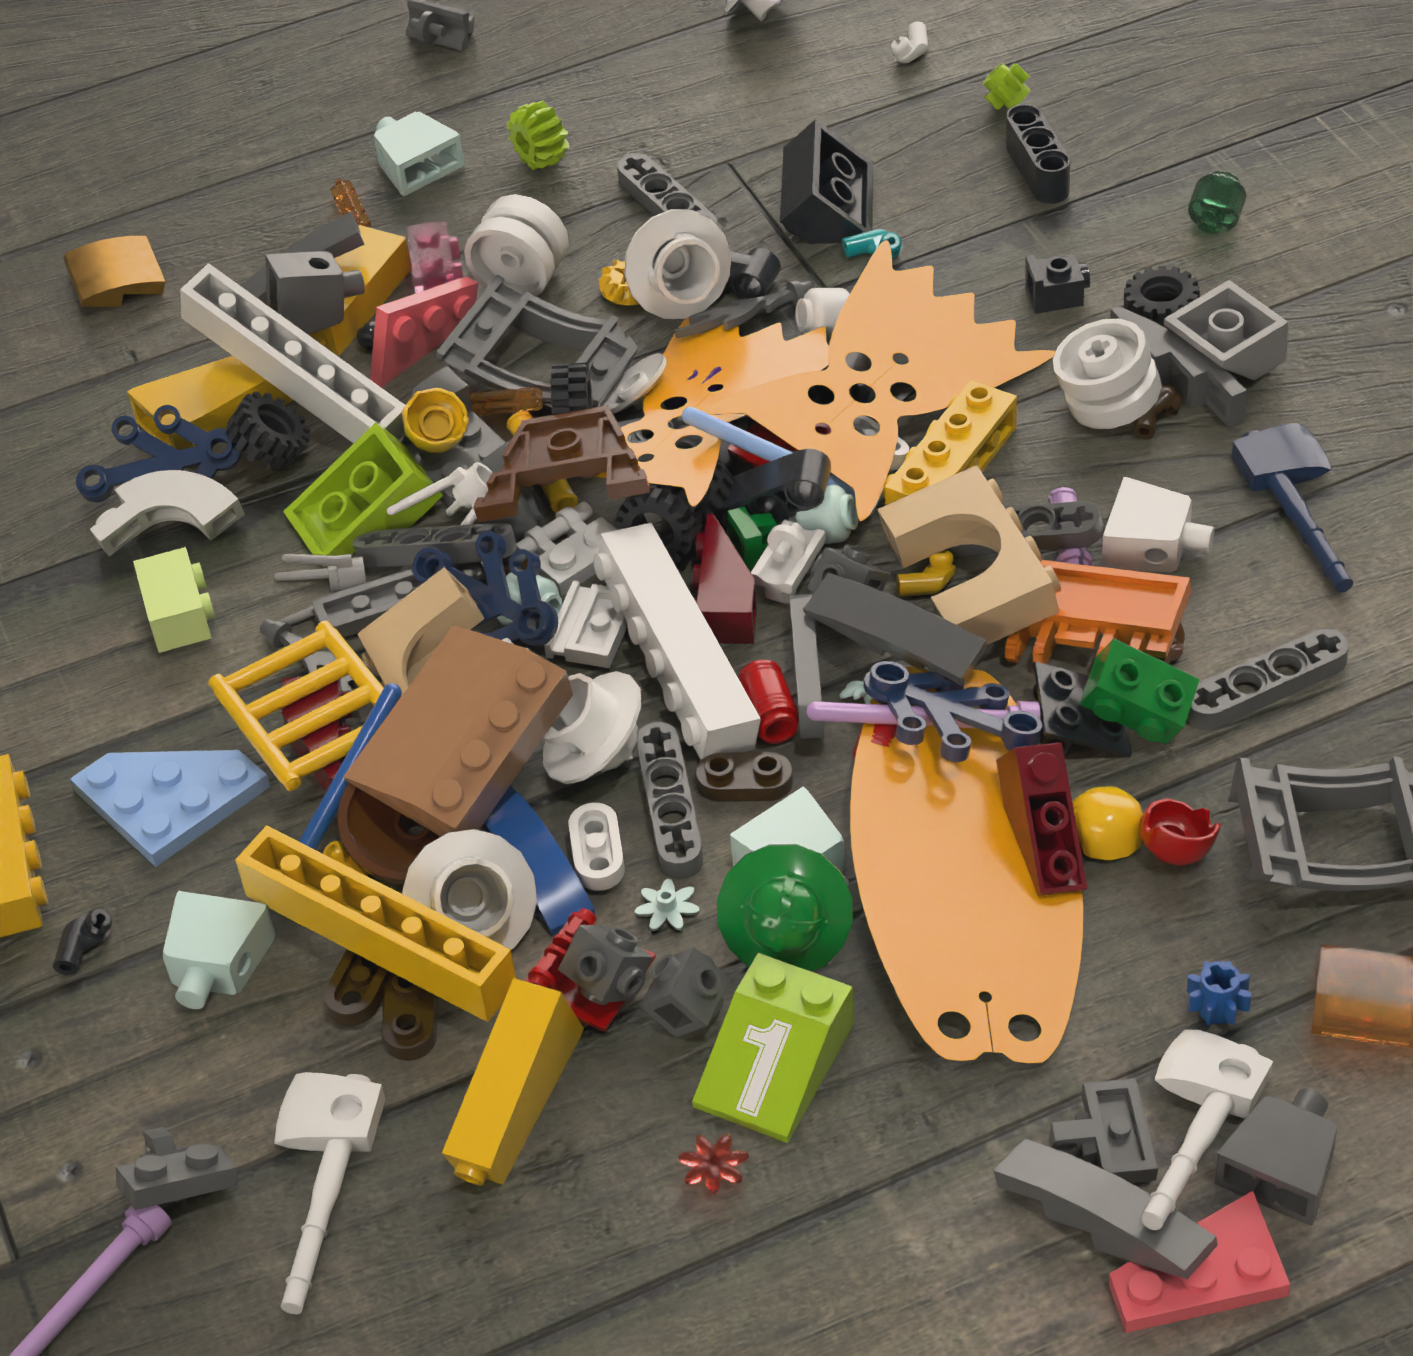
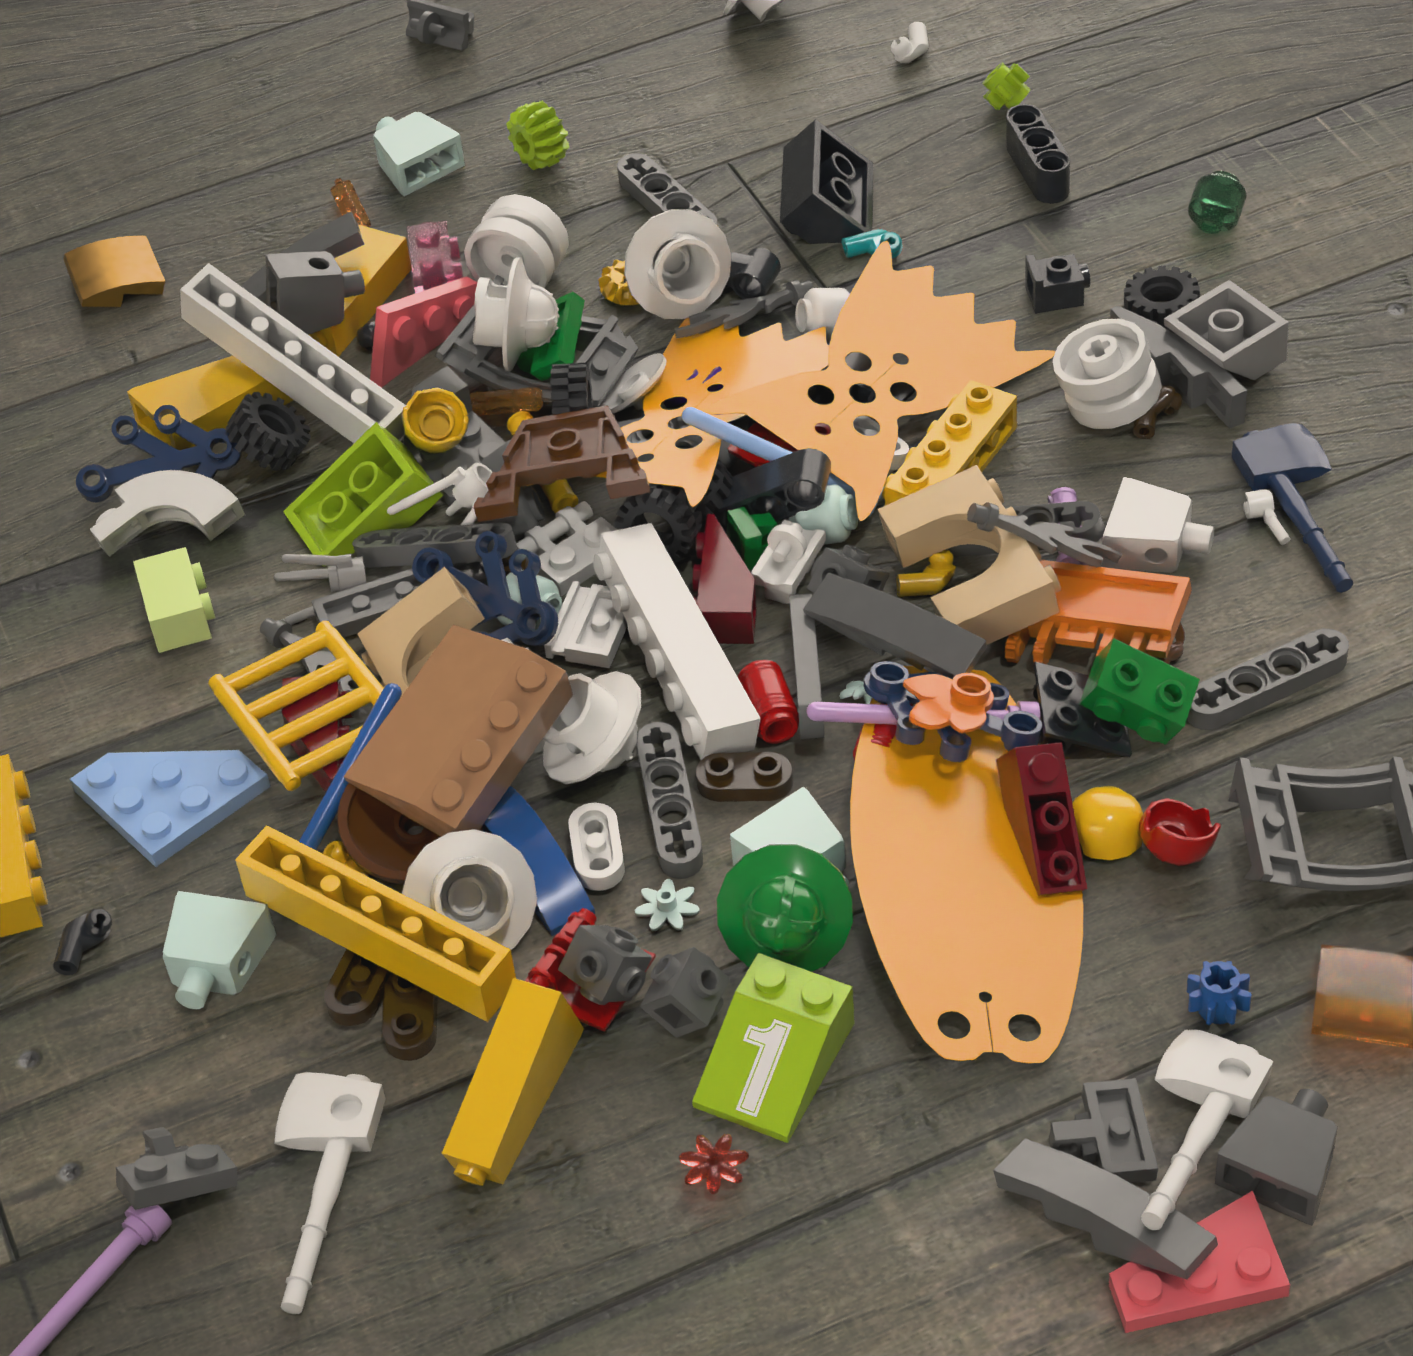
(513, 314): none -> white helmet
(562, 344): none -> green hinge
(951, 702): none -> orange plate
(1044, 535): none -> dark grey piece
(1261, 504): none -> white hand

